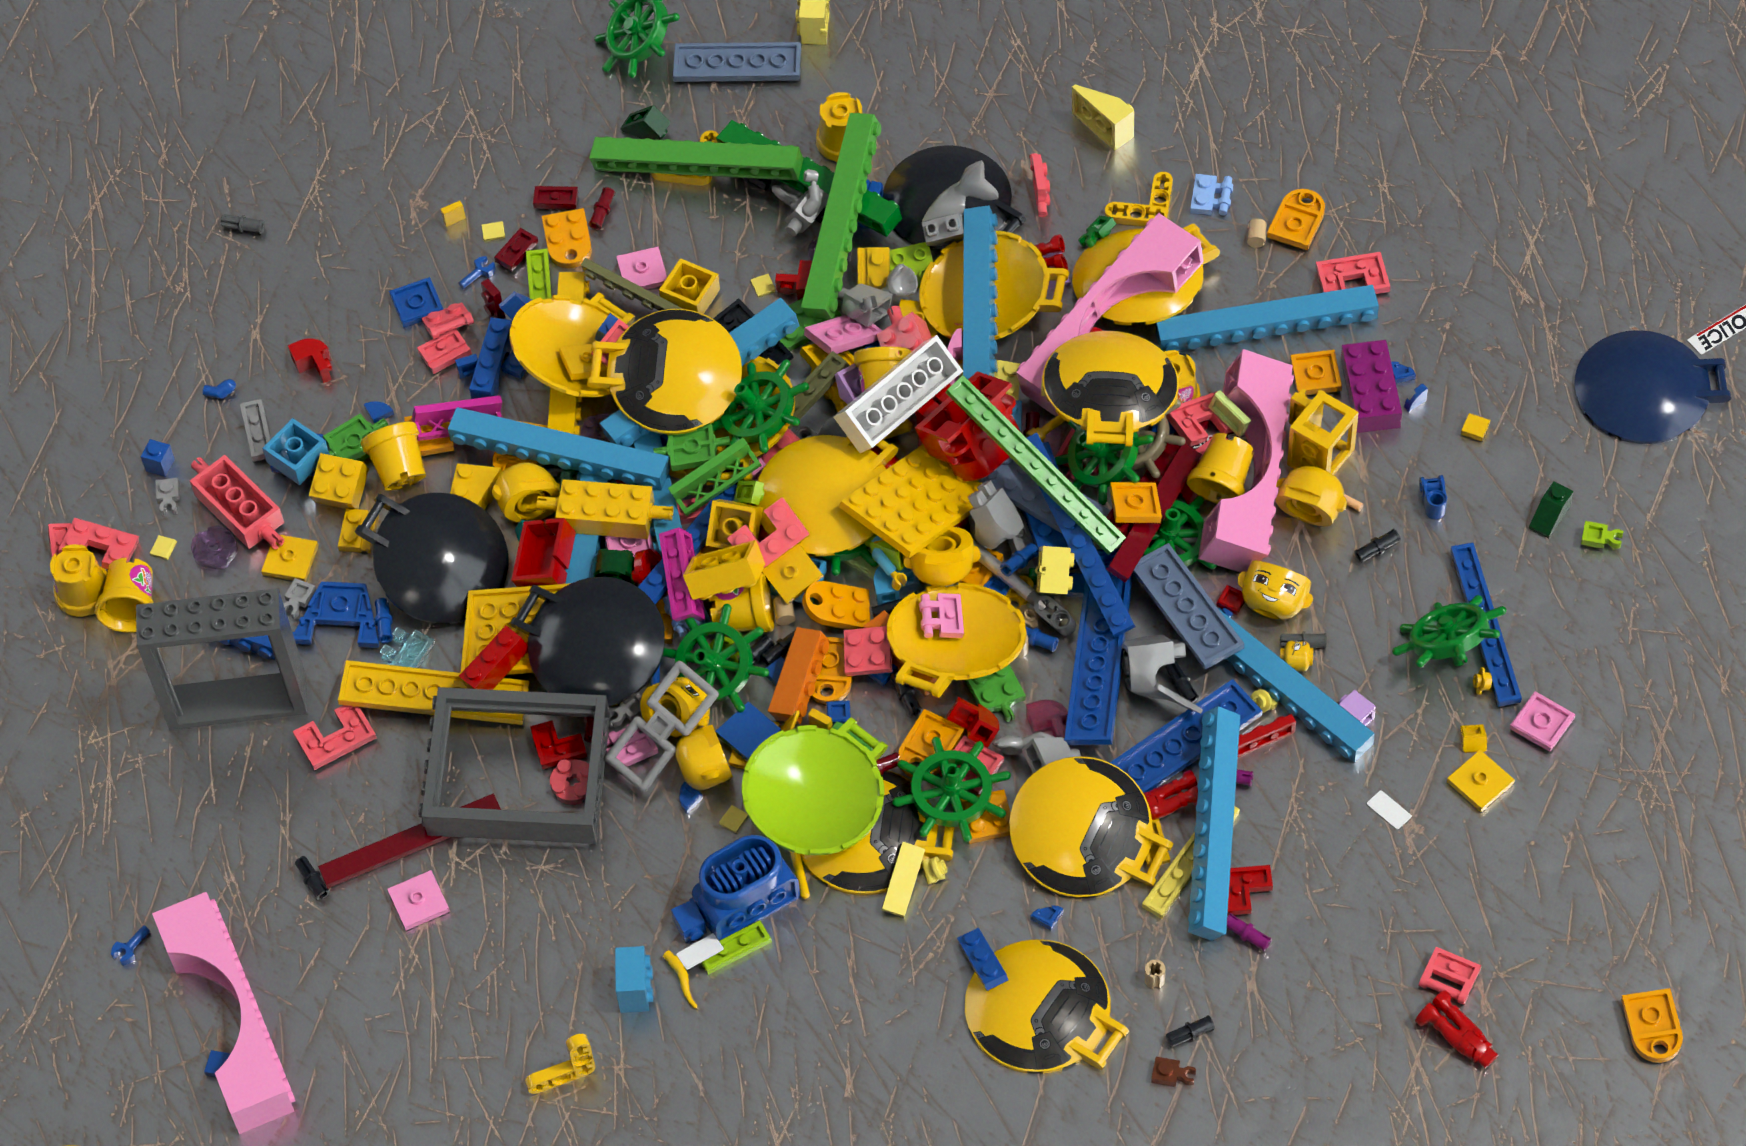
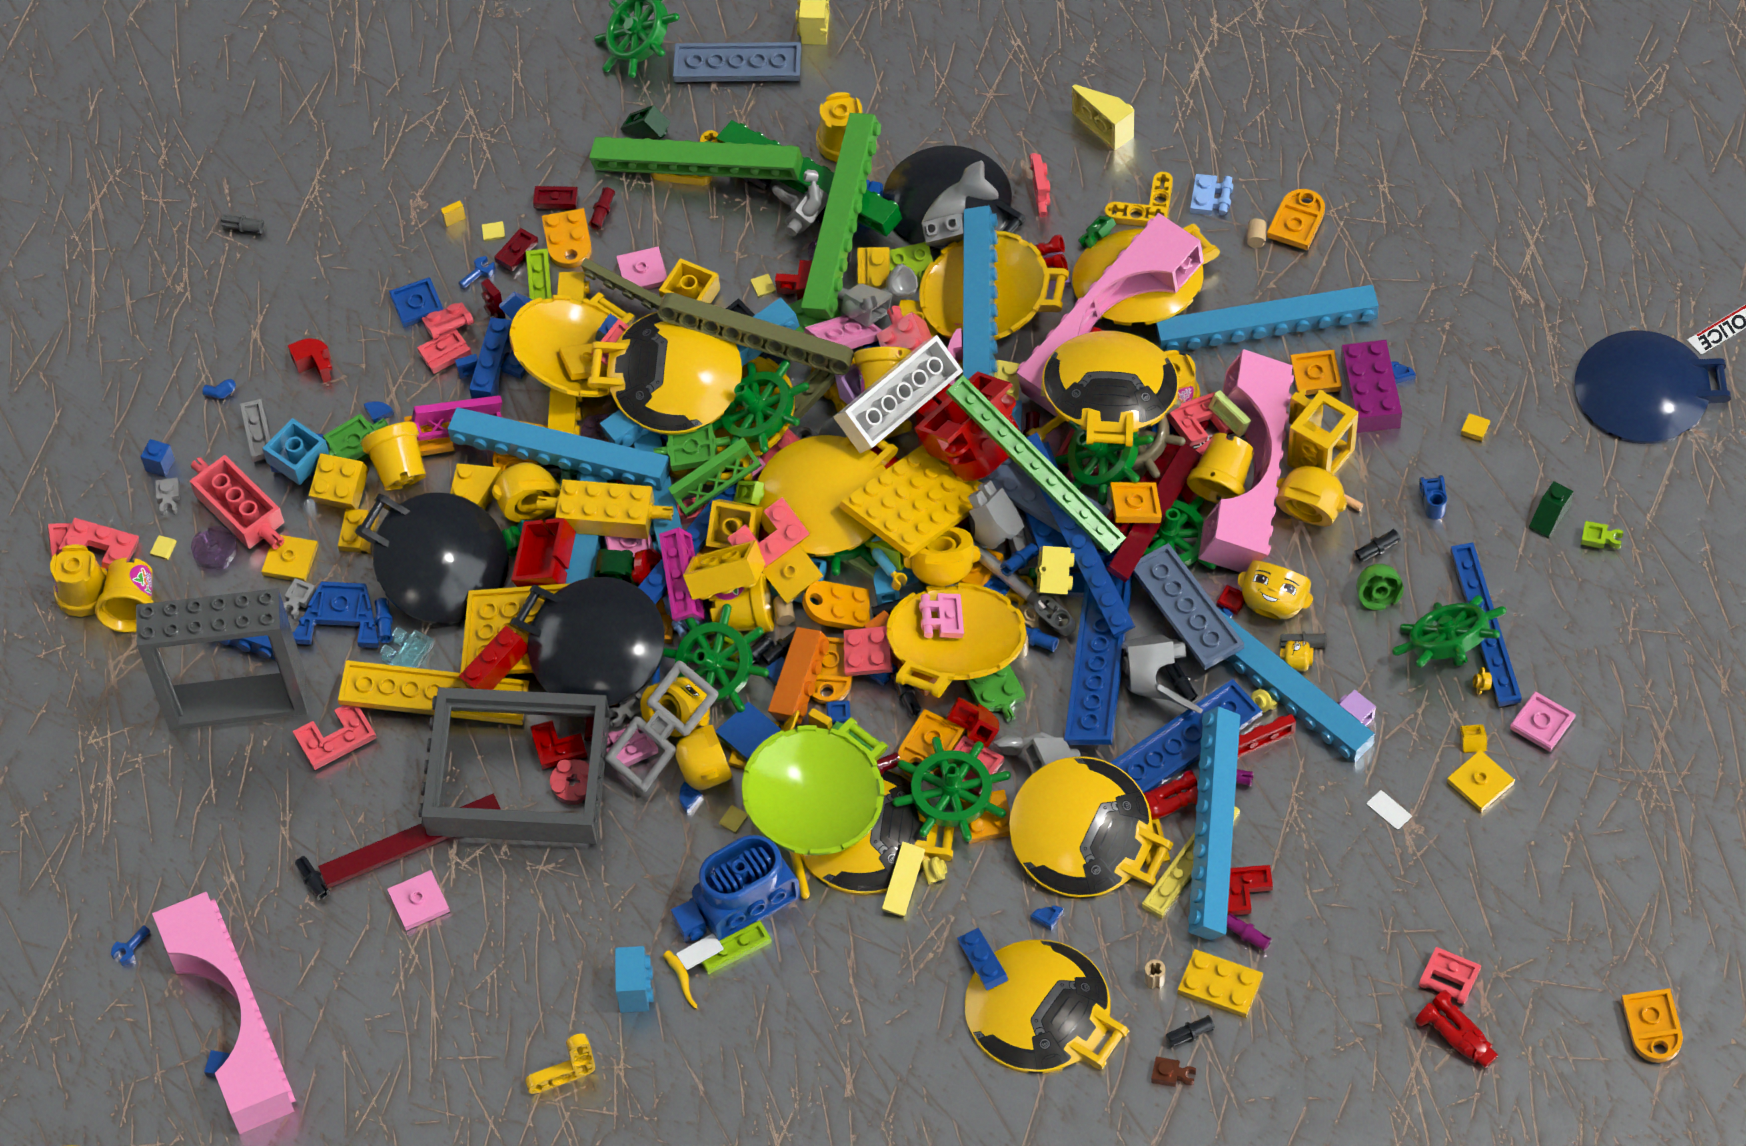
(512, 538): none -> green piece
(755, 333): none -> olive beam
(1047, 716): clear pink brick -> none
(1220, 983): none -> yellow plate
(1368, 266): coral plate -> none
(1379, 586): none -> bright green cylinder
(1417, 399): blue tile -> none

